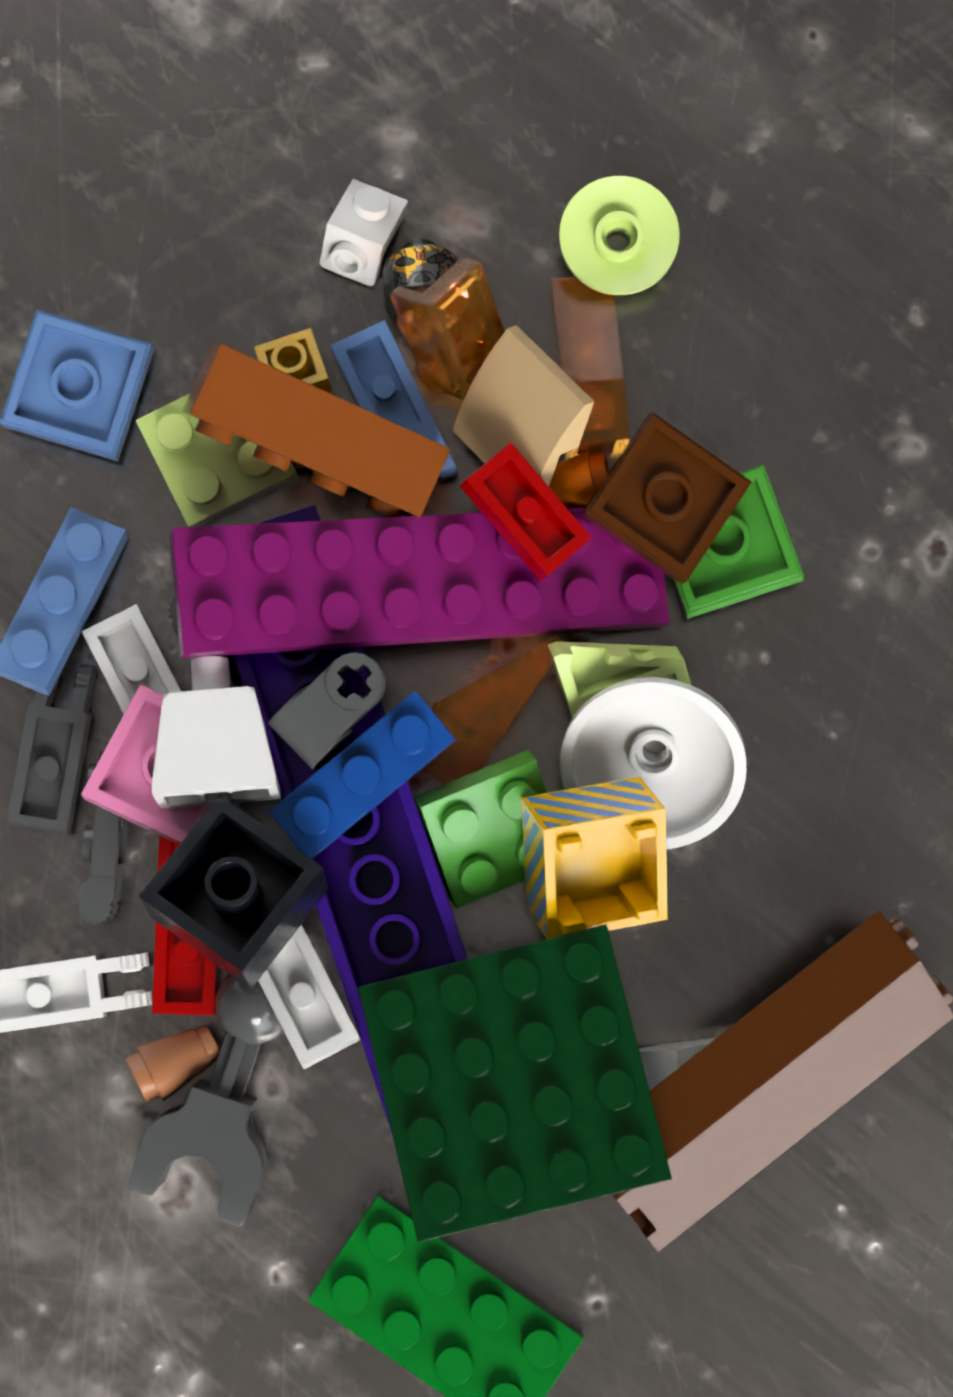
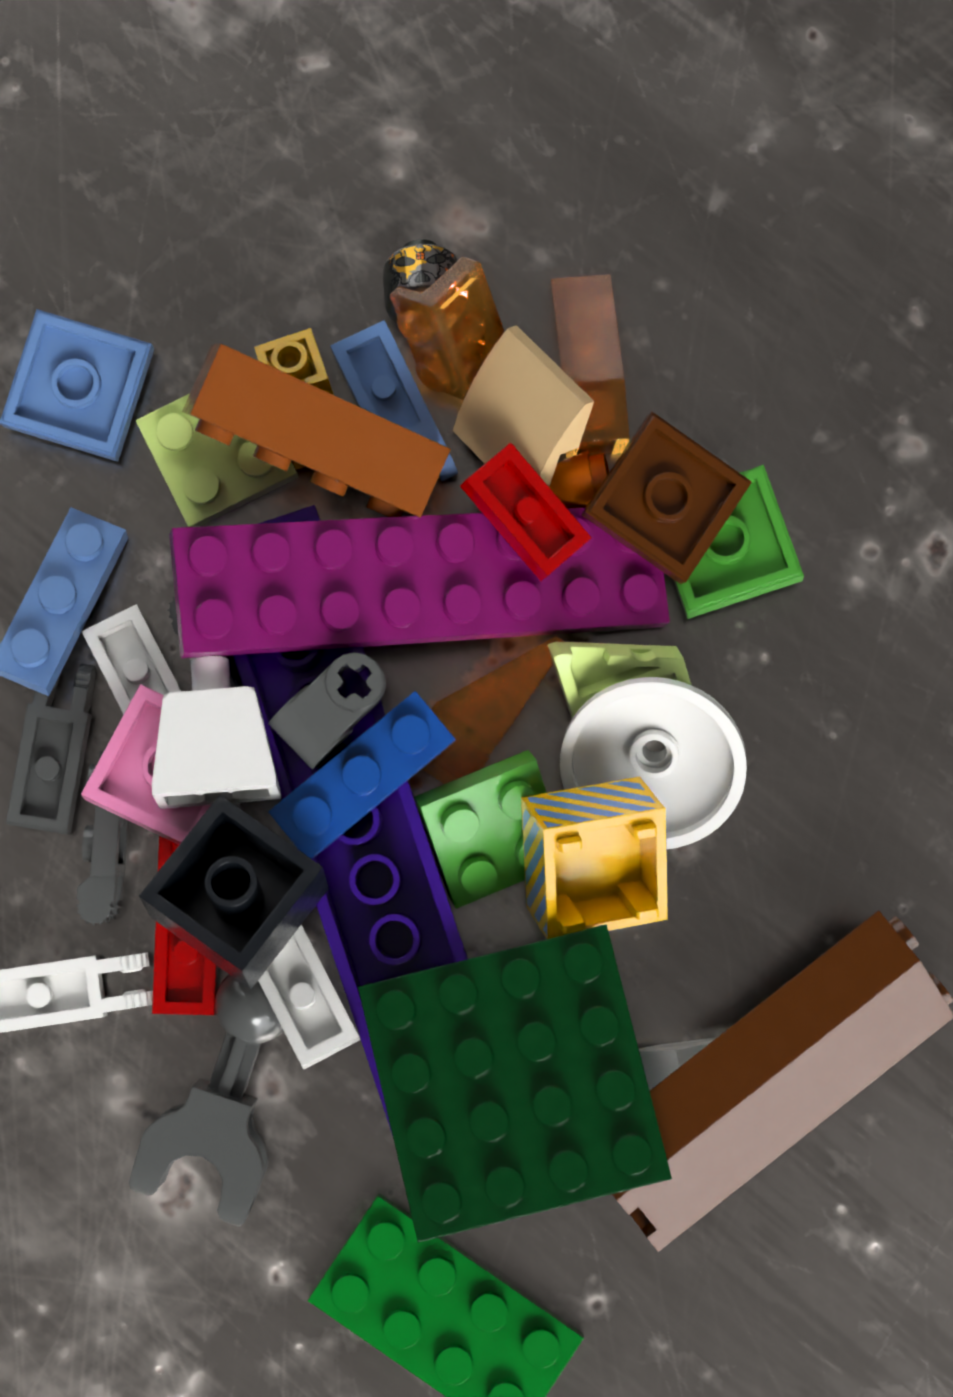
(172, 1062): nougat cone -> none
(361, 232): white bracket -> none
(622, 207): yellowish green dish -> none

